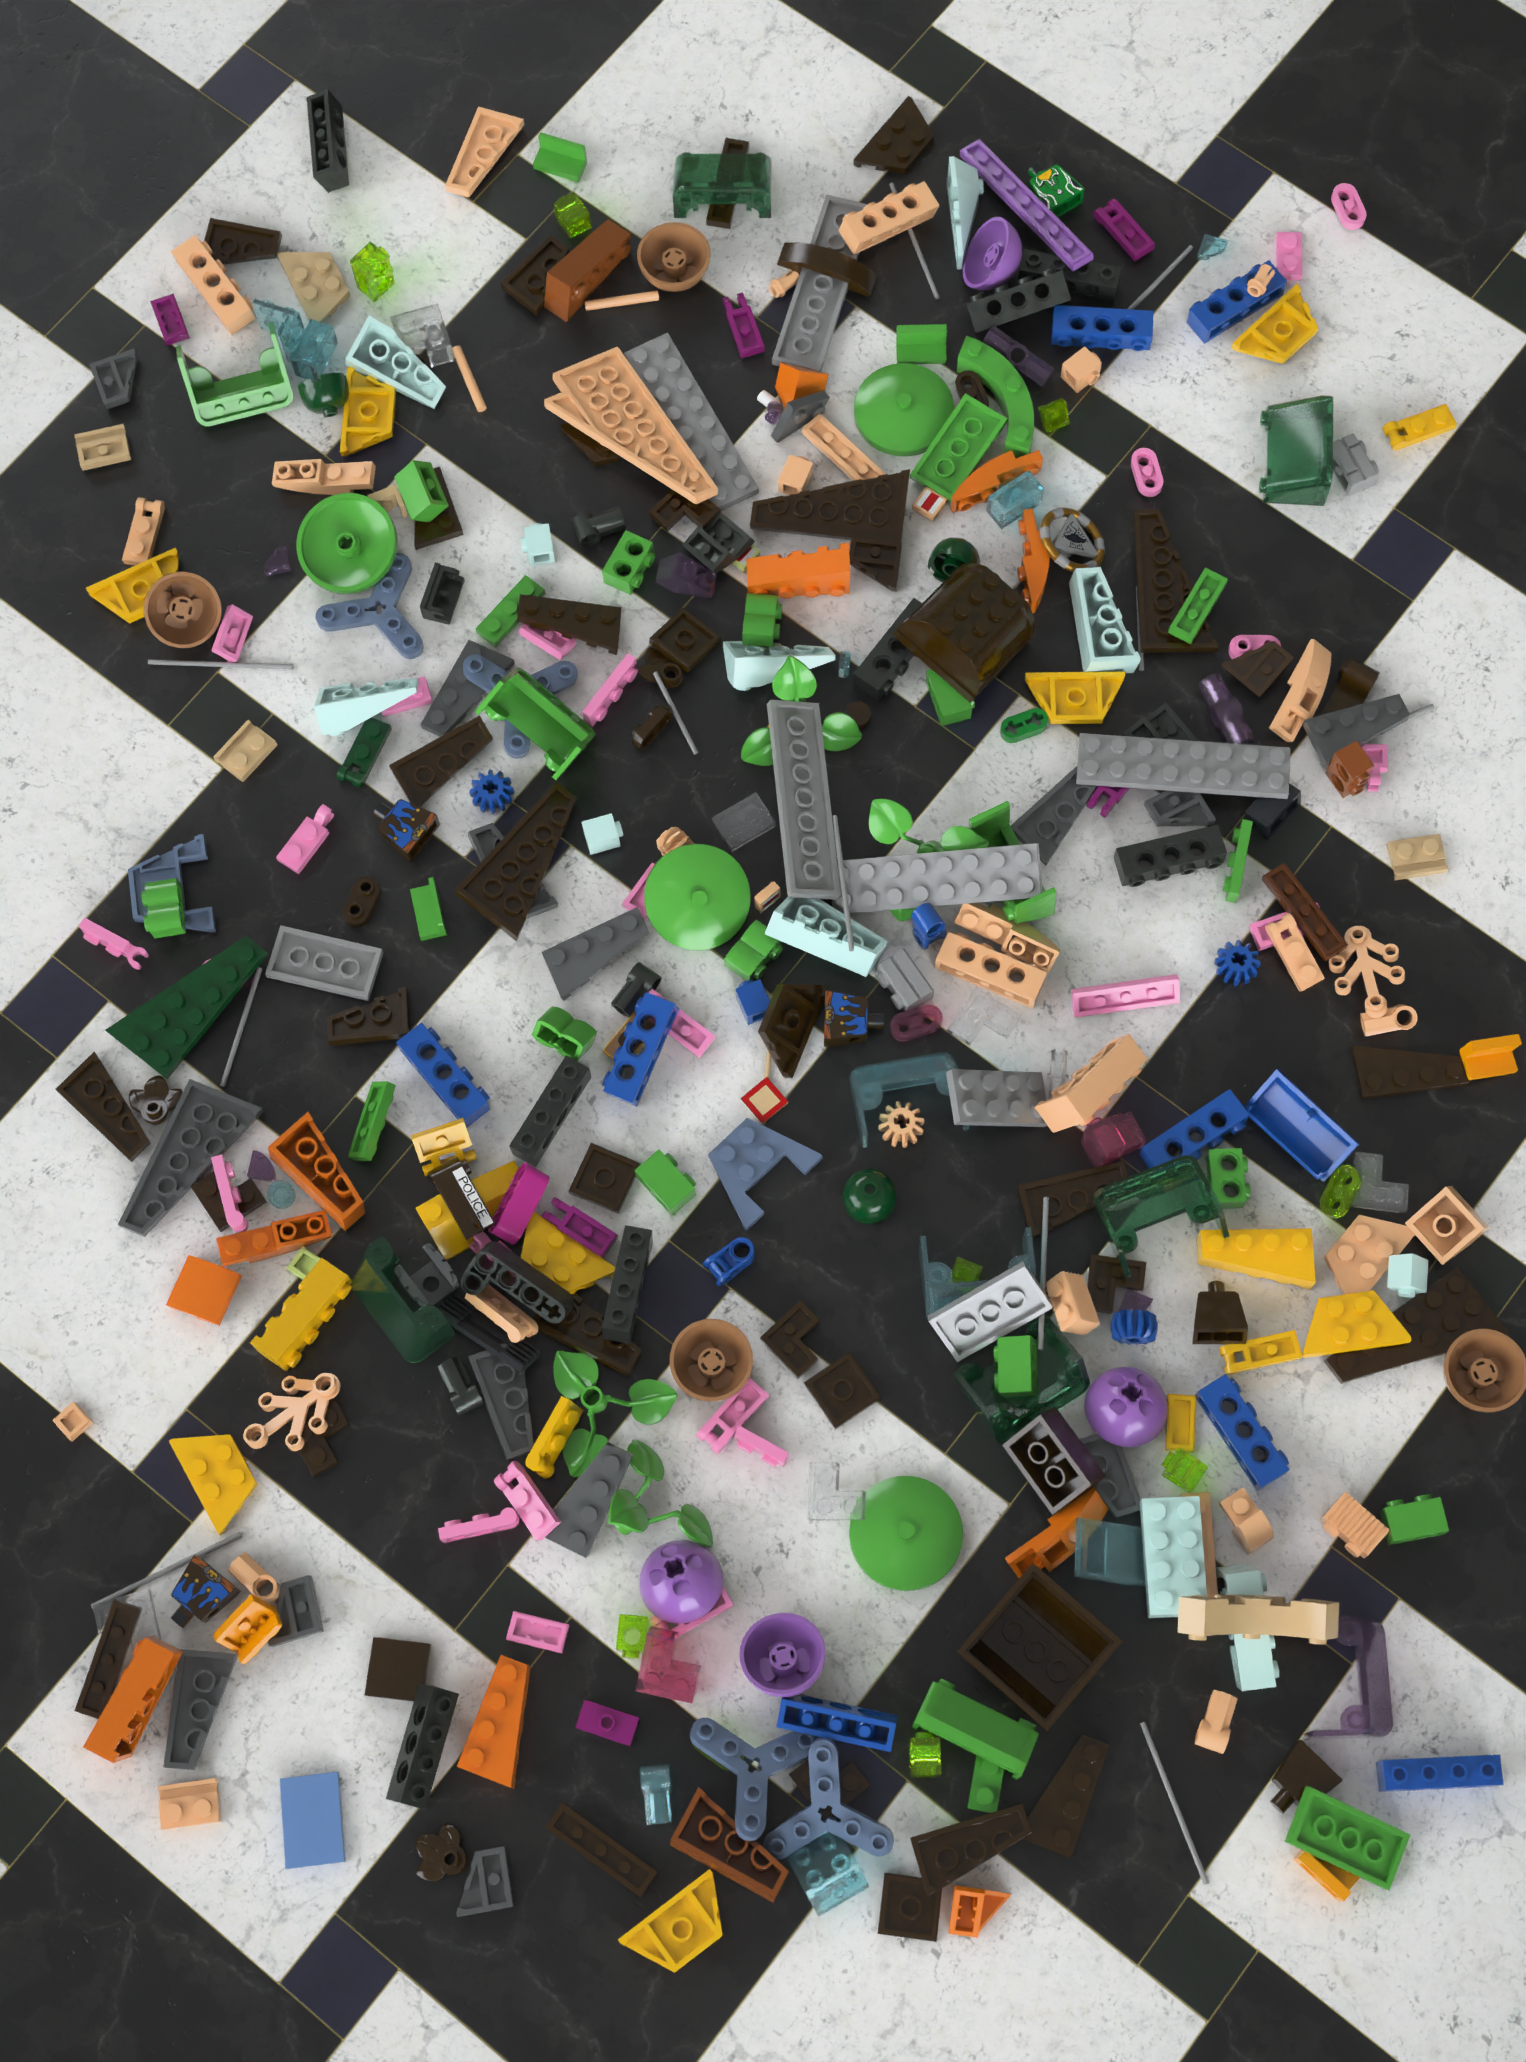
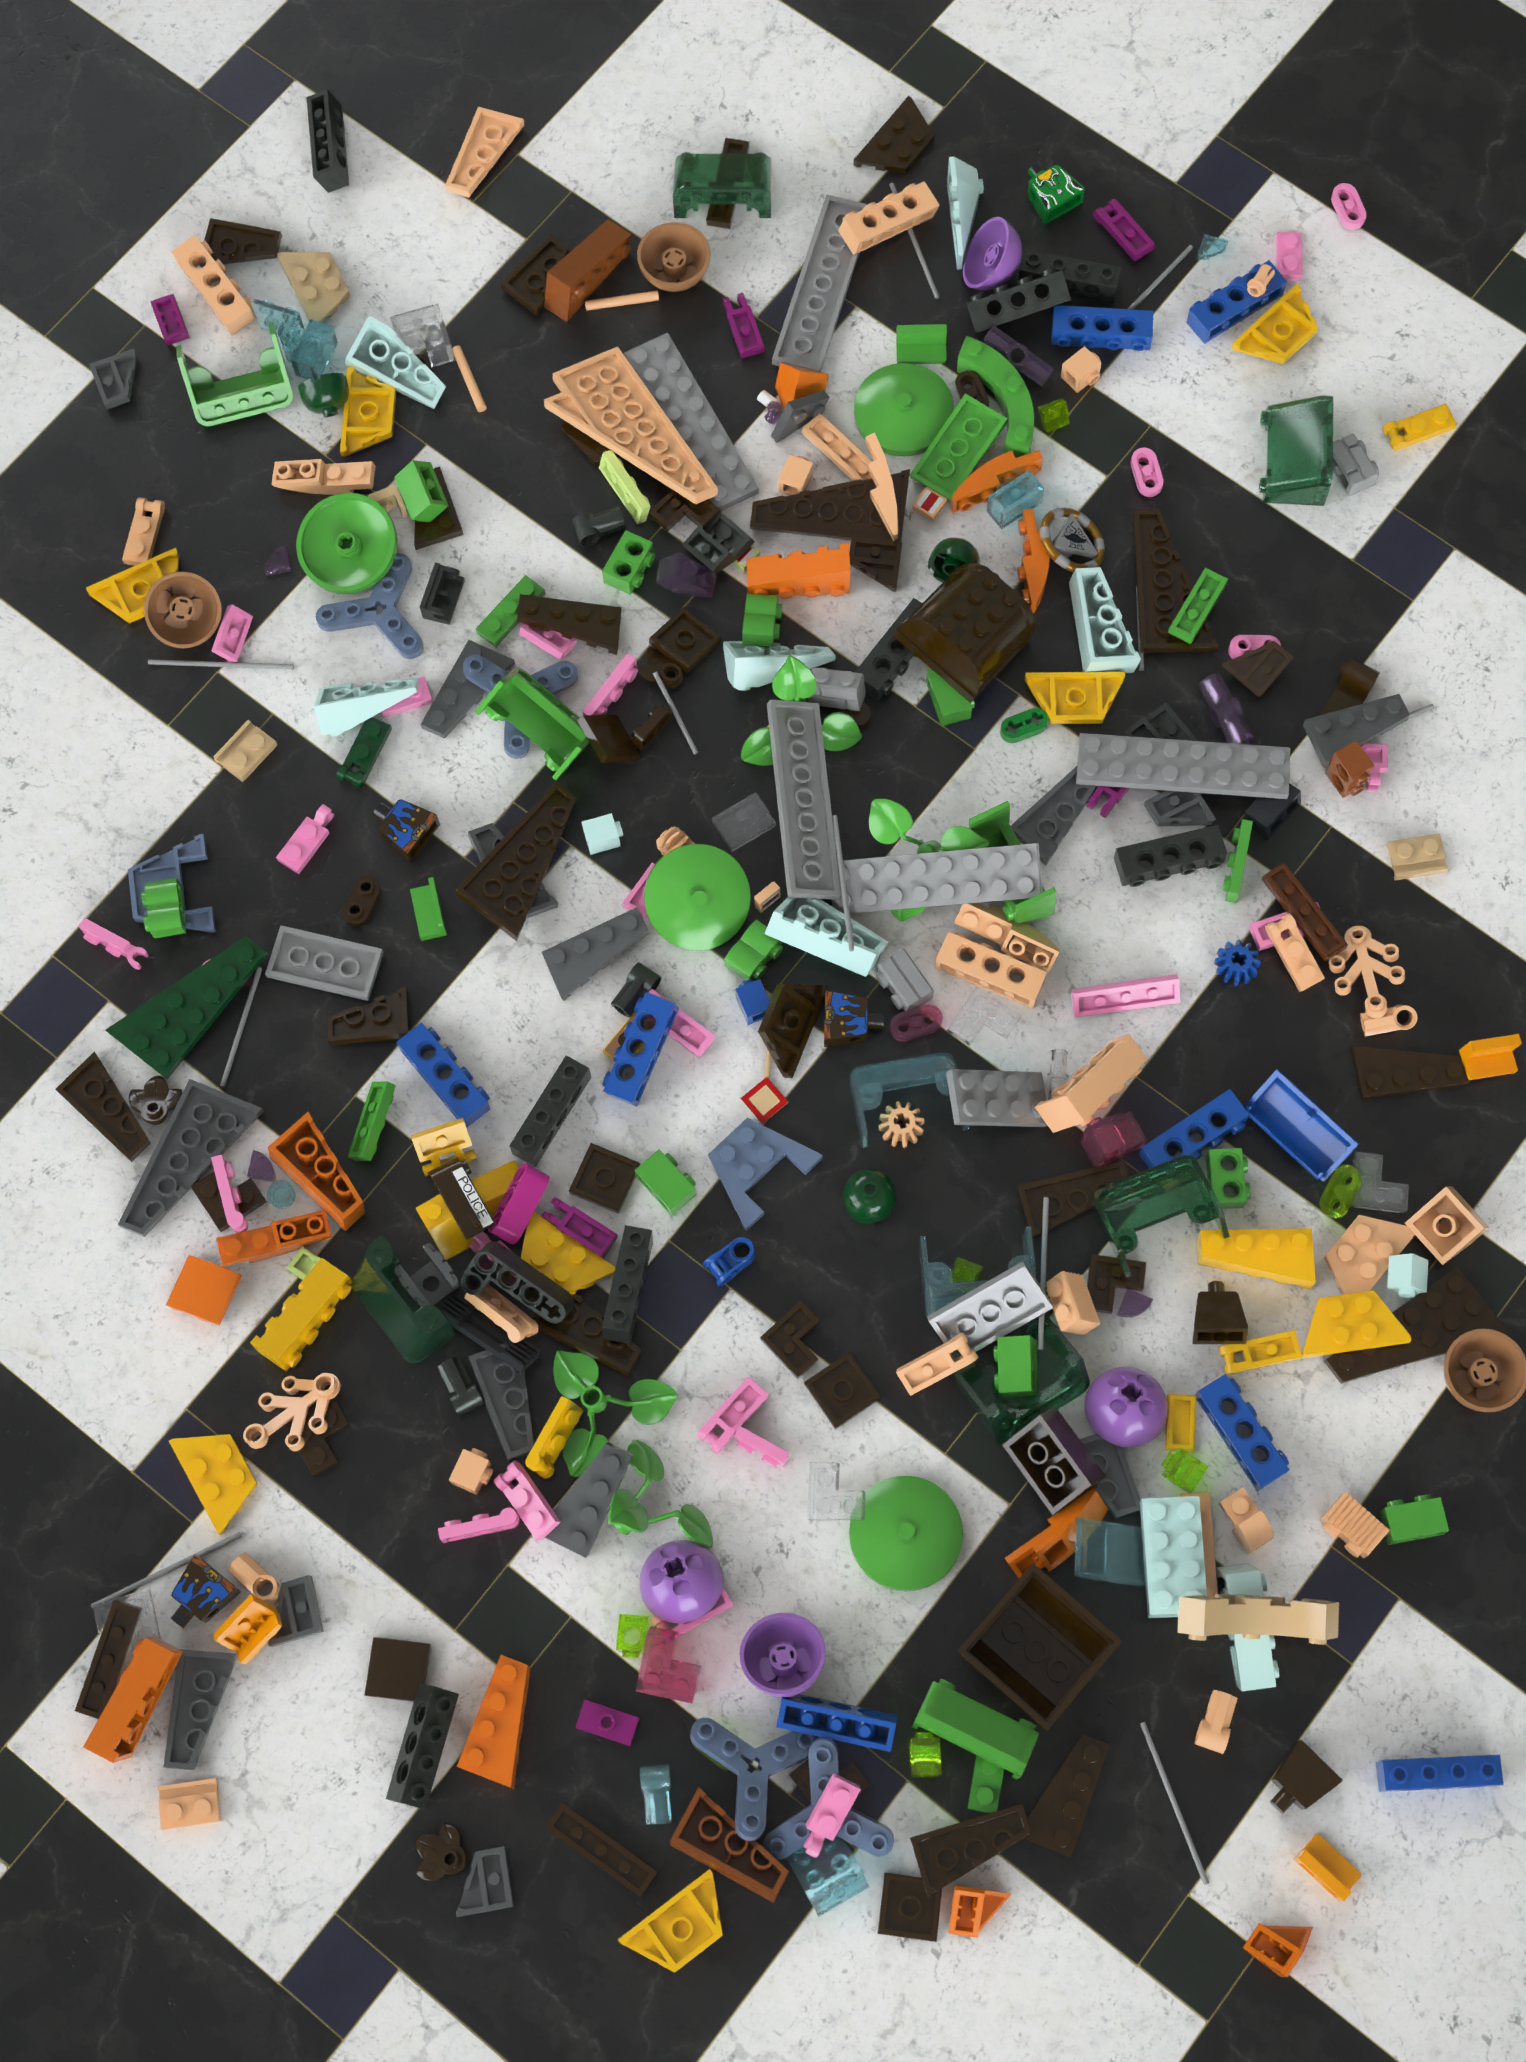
(72, 1421): light nougat tile -> none
(102, 447): tan plate -> none
(312, 1820): medium blue tile -> none
(372, 271): clear neon green brick -> none
(434, 764): dark brown wing -> none
(471, 1471): none -> light nougat brick
(482, 787): blue gear -> none
(537, 1632): bright pink plate -> none
(538, 544): light aqua brick -> none
(560, 157): bright green panel -> none
(564, 1033): bright green brick -> none
(572, 214): clear neon green brick -> none
(609, 738): none -> dark brown tile
(624, 486): none -> yellowish green plate
(714, 1345): medium nougat piece -> none
(784, 283): light nougat pin -> none
(829, 263): dark brown slope -> none
(830, 1812): none -> bright pink plate
(838, 689): none -> light grey brick
(844, 664): clear light blue tile -> none
(884, 494): none -> light nougat slope
(927, 925): blue piece -> none
(936, 1364): none -> light nougat plate
(1027, 205): medium lavender tile -> none
(1134, 1327): blue gear -> none
(1278, 1946): none -> orange slope
(1306, 691): light nougat slope -> none
(1347, 1838): bright green plate -> none
(1374, 1714): clear purple windscreen -> none

